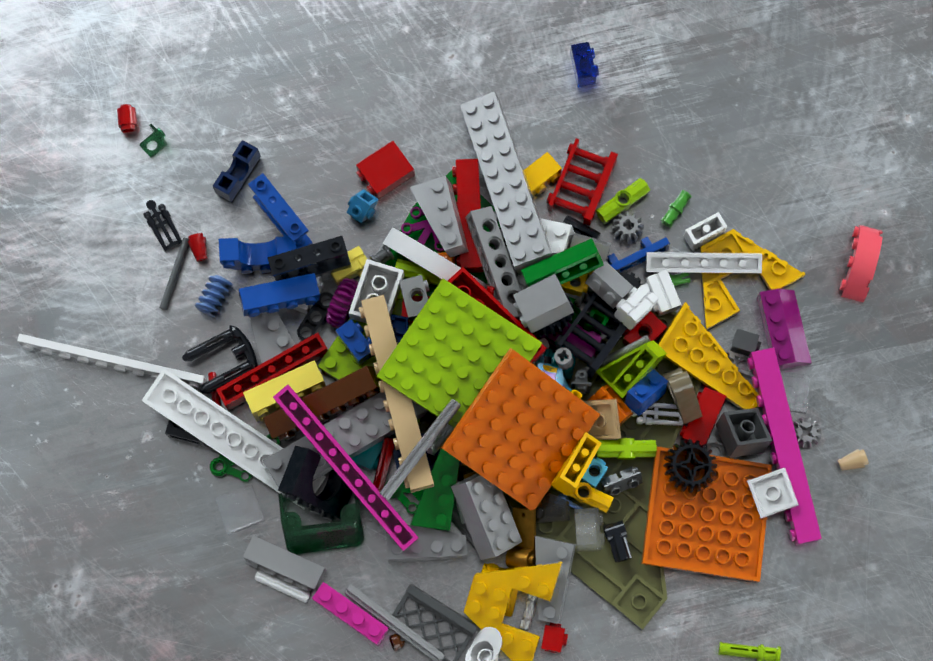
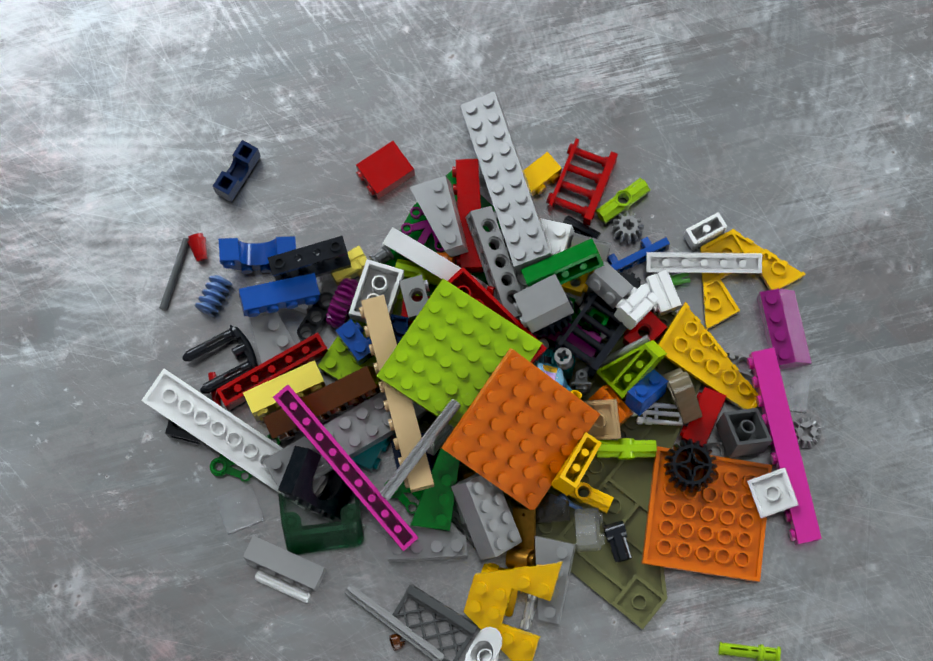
(102, 359): white plate -> none
(127, 118): red brick -> none
(151, 205): black piece -> none
(157, 136): clear green bracket -> none
(279, 211): blue fence -> none
(350, 614): dark pink brick -> none
(362, 206): dark azure brick -> none
(383, 463): red axle -> none
(554, 638): red brick -> none
(583, 64): clear blue brick -> none
(593, 481): medium azure brick -> none
(630, 479): dark grey hinge -> none
(676, 208): bright green pin -> none
(745, 342): dark grey brick -> none
(853, 460): tan cone -> none
(862, 263): coral brick -> none

